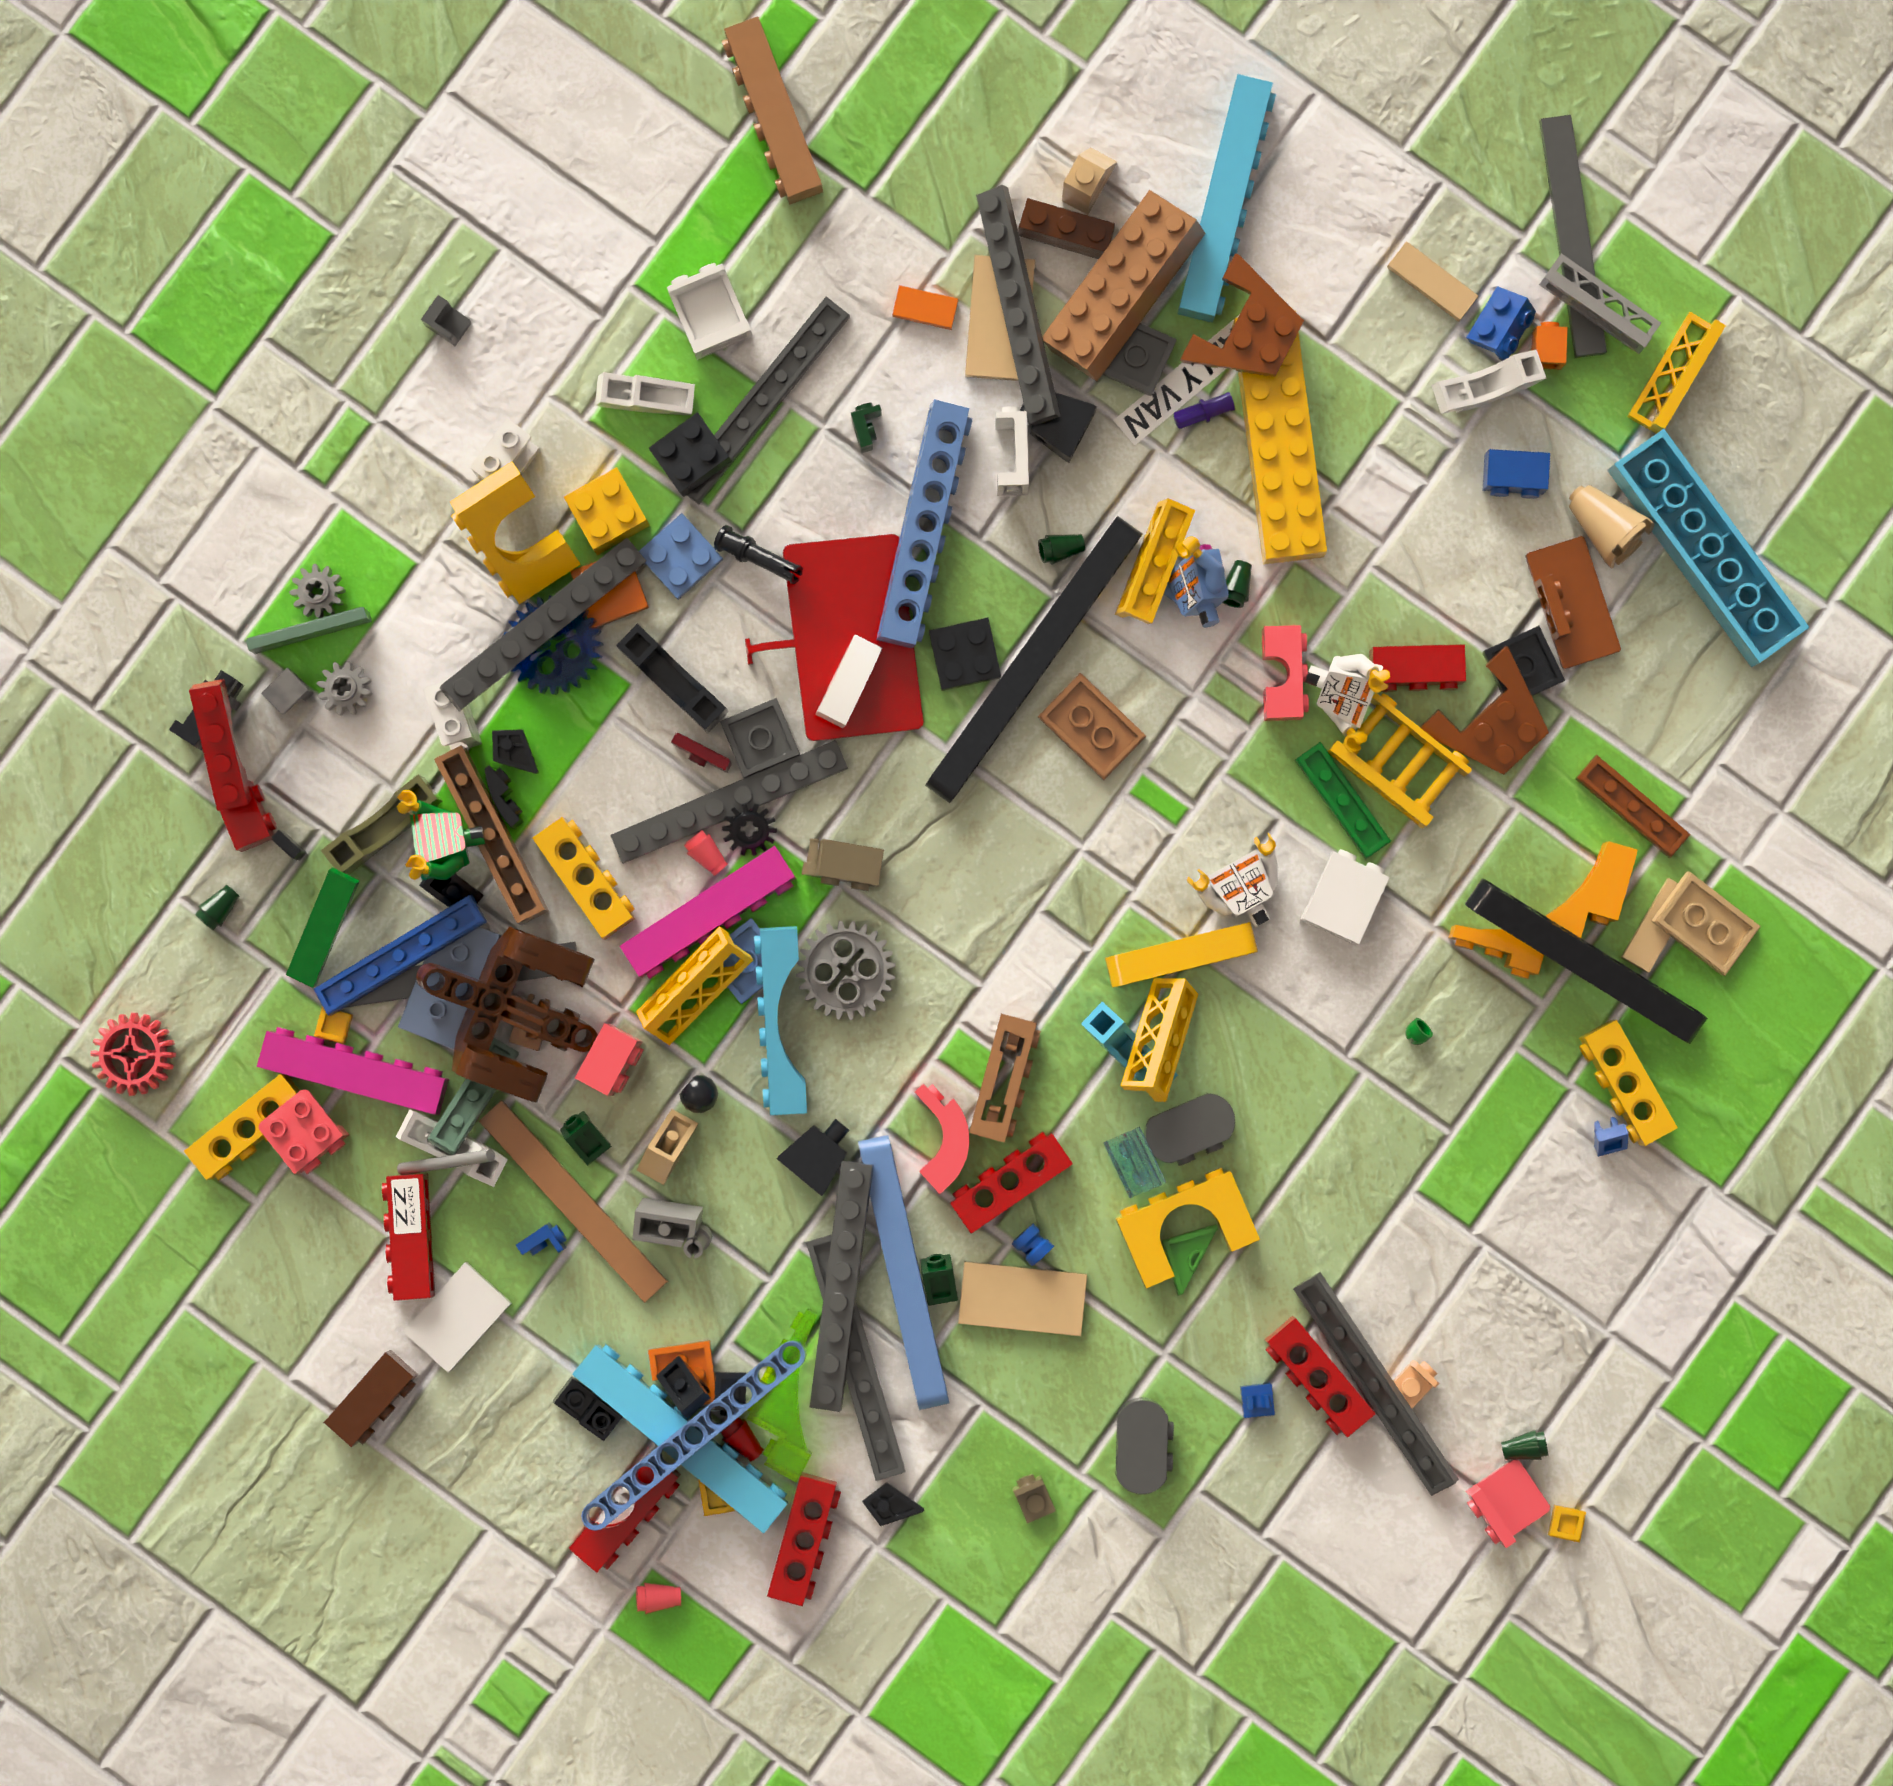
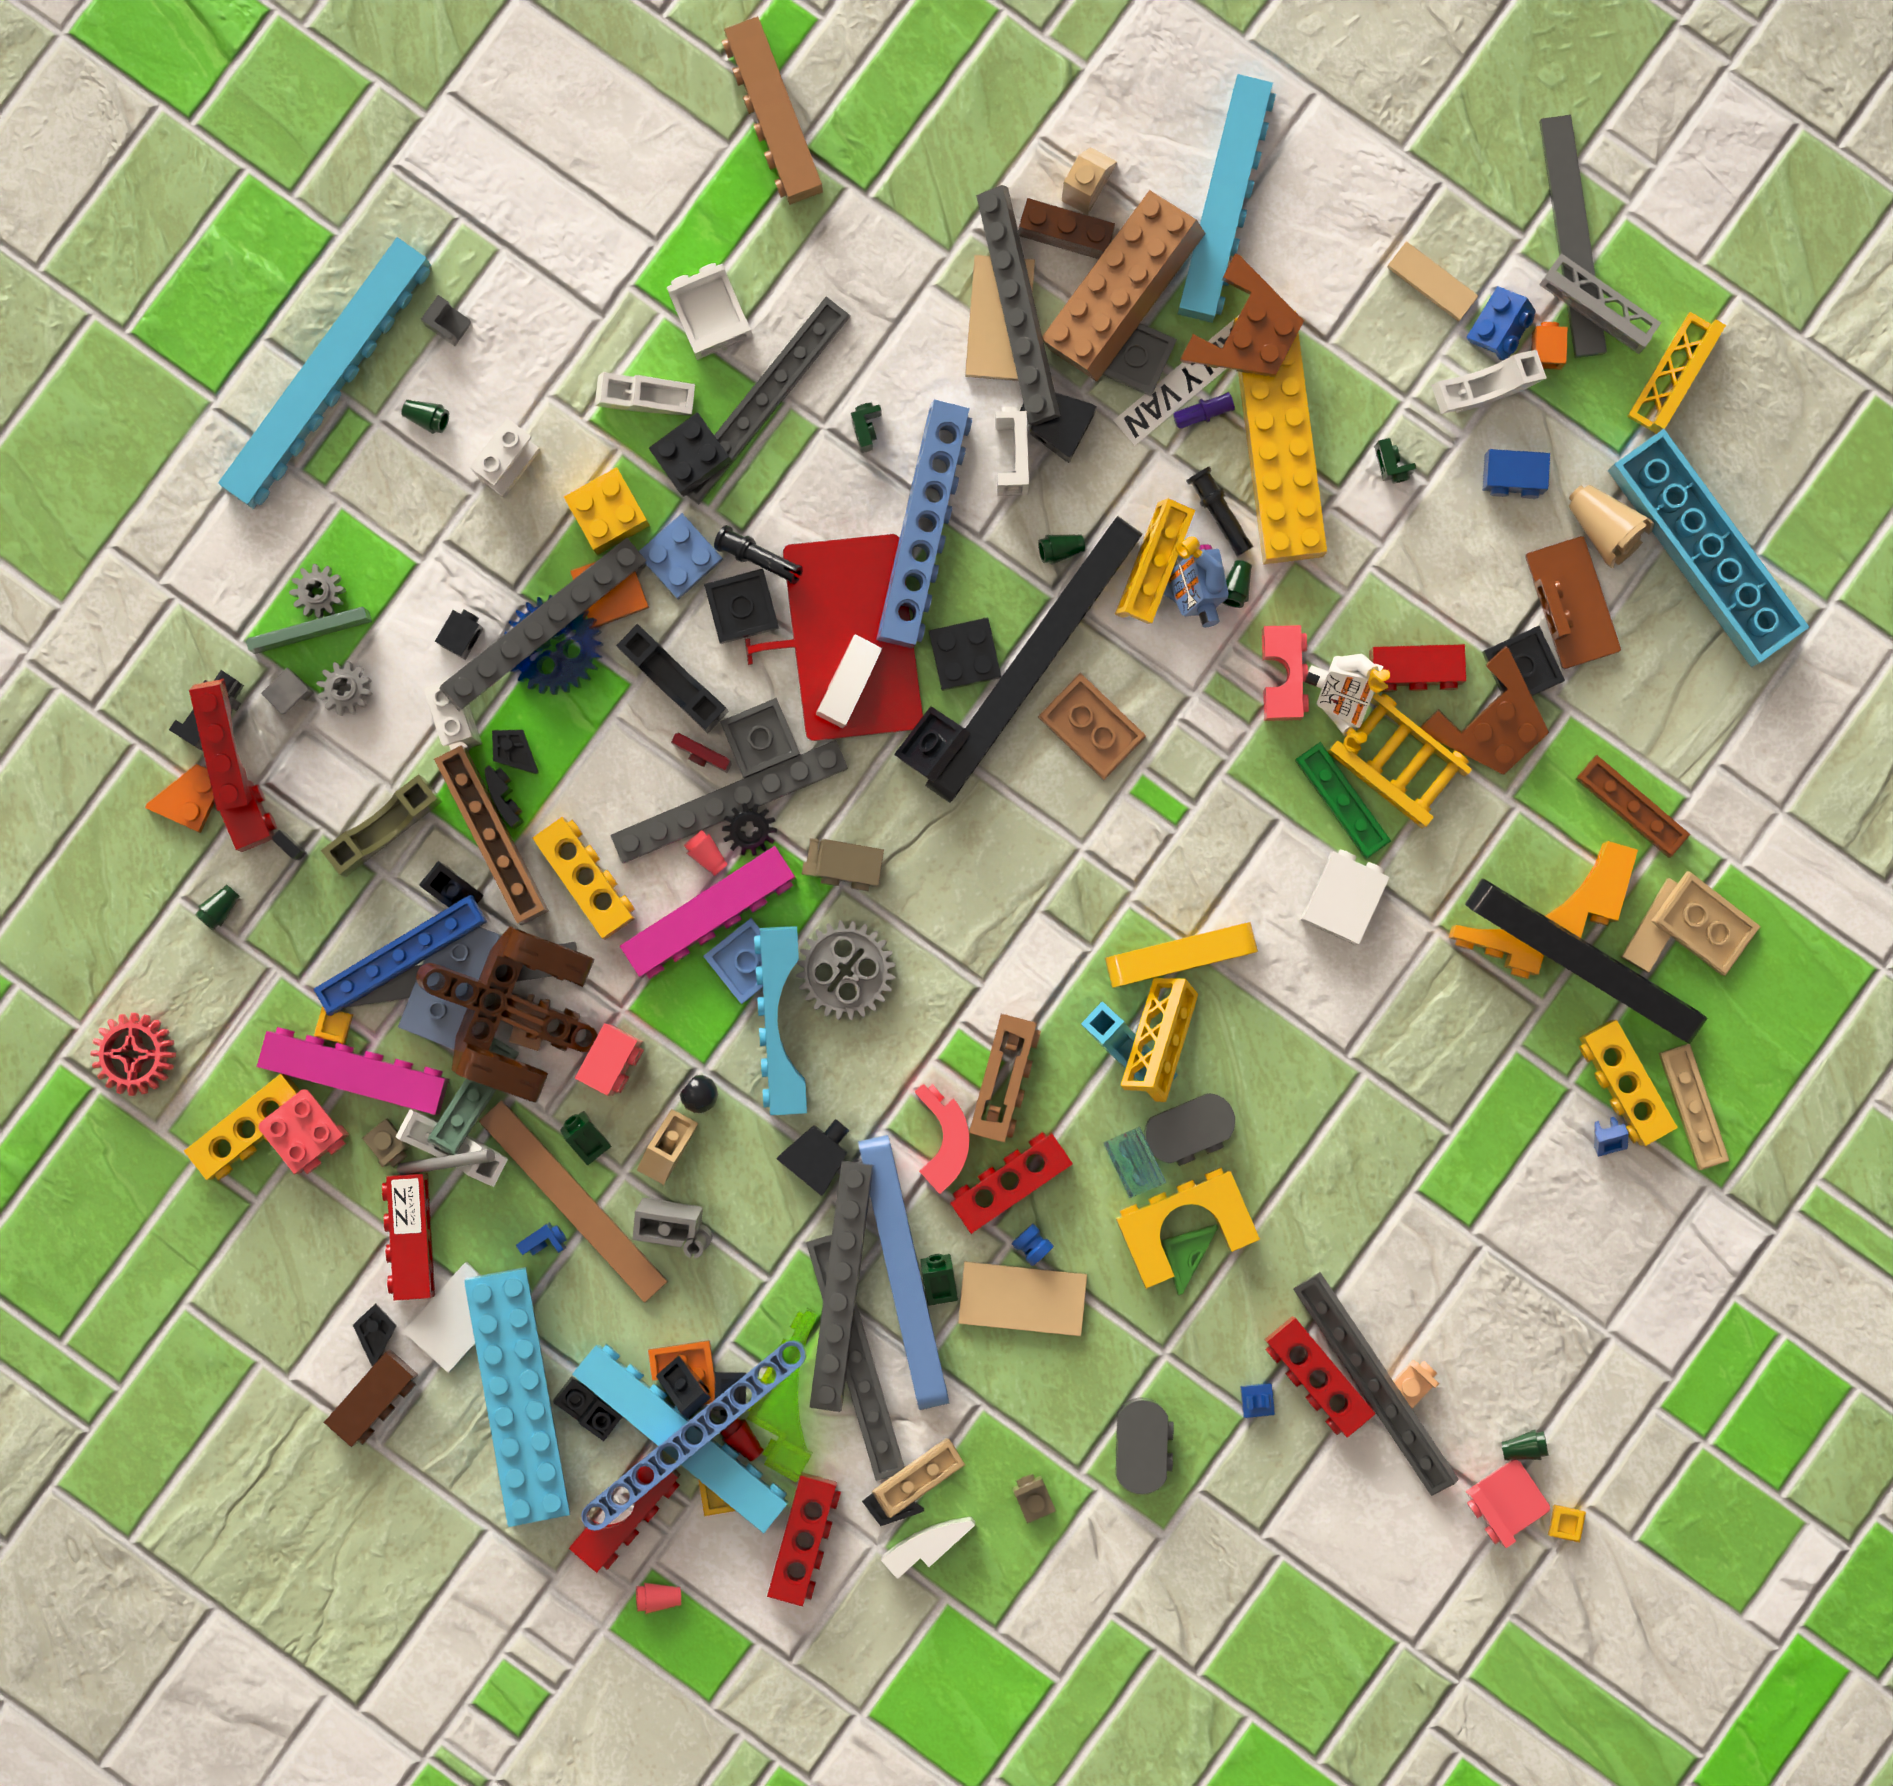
(186, 799): none -> orange wing
(322, 927): green tile -> none
(325, 373): none -> medium azure brick
(374, 1332): none -> black piece
(386, 1145): none -> dark tan bracket
(426, 415): none -> dark green cone
(437, 838): torso -> none
(460, 633): none -> black brick
(482, 511): yellow arch -> none
(517, 1396): none -> medium azure brick
(687, 984): yellow fence -> none
(741, 606): none -> black plate
(918, 1478): none -> tan tile
(925, 307): orange tile -> none
(926, 1544): none -> white slope
(932, 744): none -> black plate
(1214, 500): none -> black pin
(1242, 884): torso -> none
(1387, 458): none -> dark green bracket
(1418, 1031): green hinge -> none
(1694, 1107): none -> tan tile

